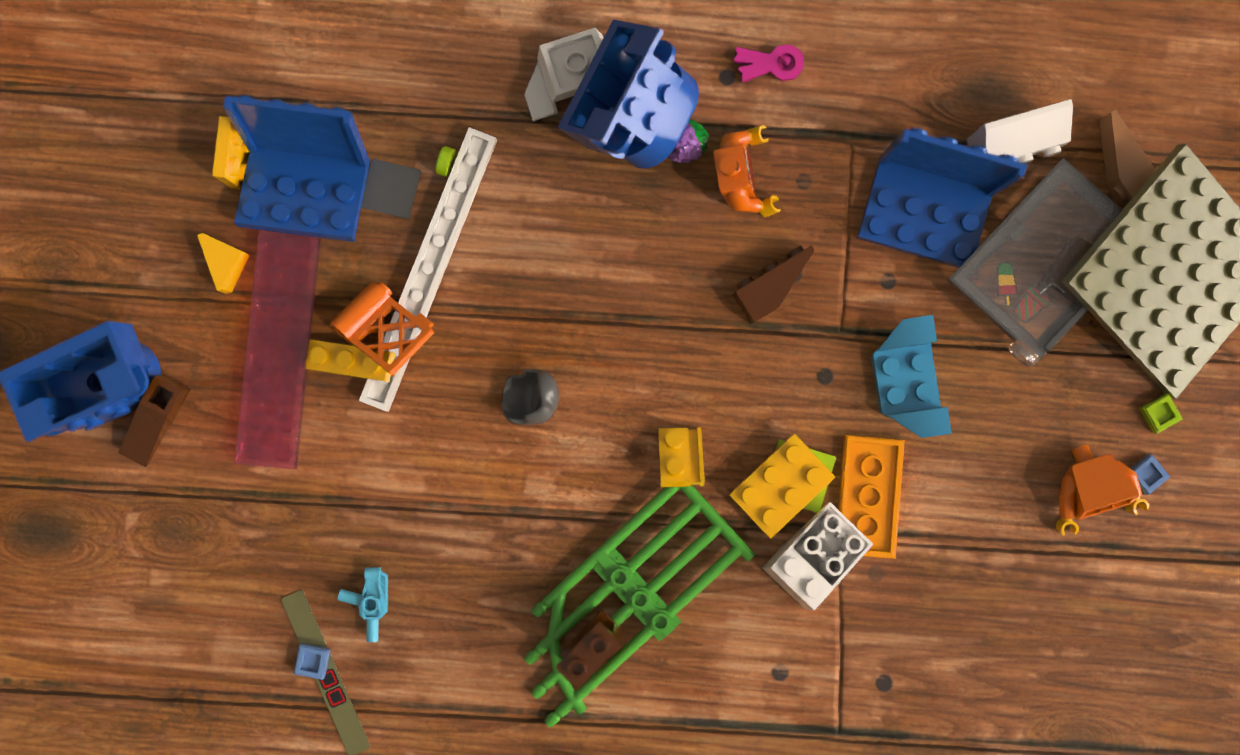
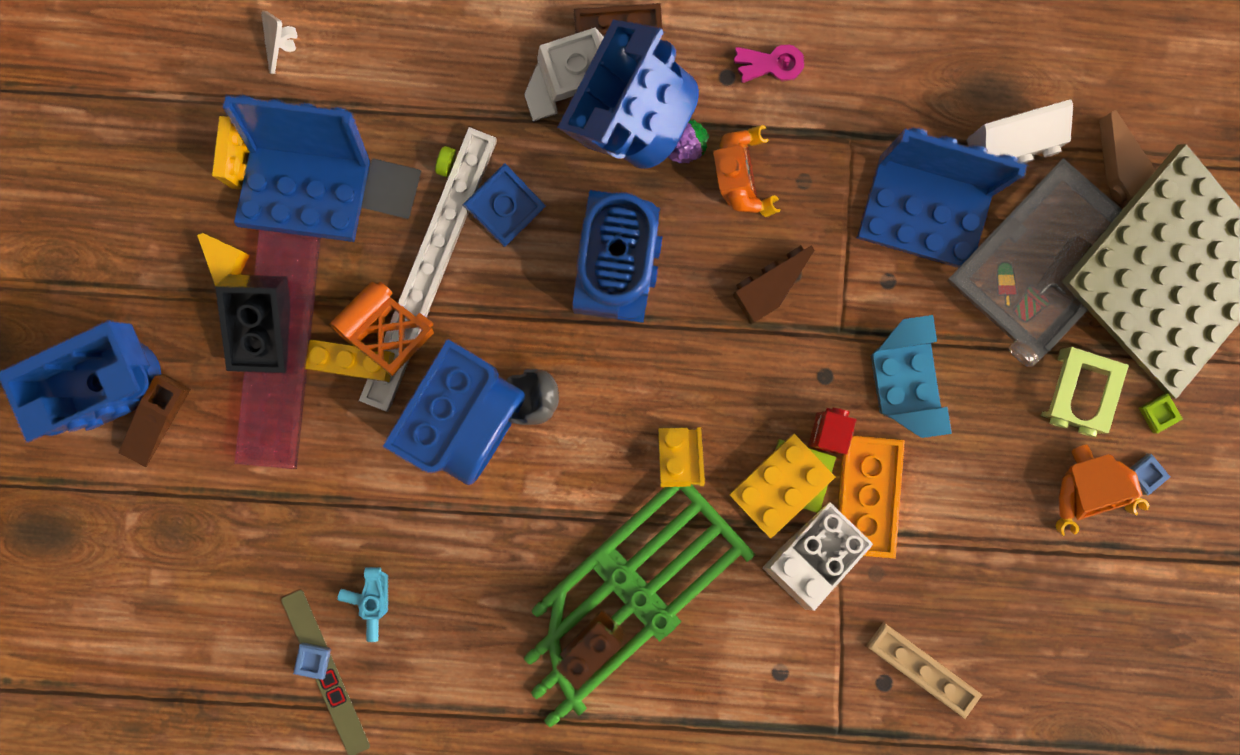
(254, 322): none -> black slope
(276, 38): none -> white piece
(456, 416): none -> blue brick
(504, 205): none -> blue tile
(603, 16): none -> reddish brown tile
(612, 284): none -> blue brick
(833, 431): none -> red brick
(924, 670): none -> tan tile
(1060, 408): none -> yellowish green panel

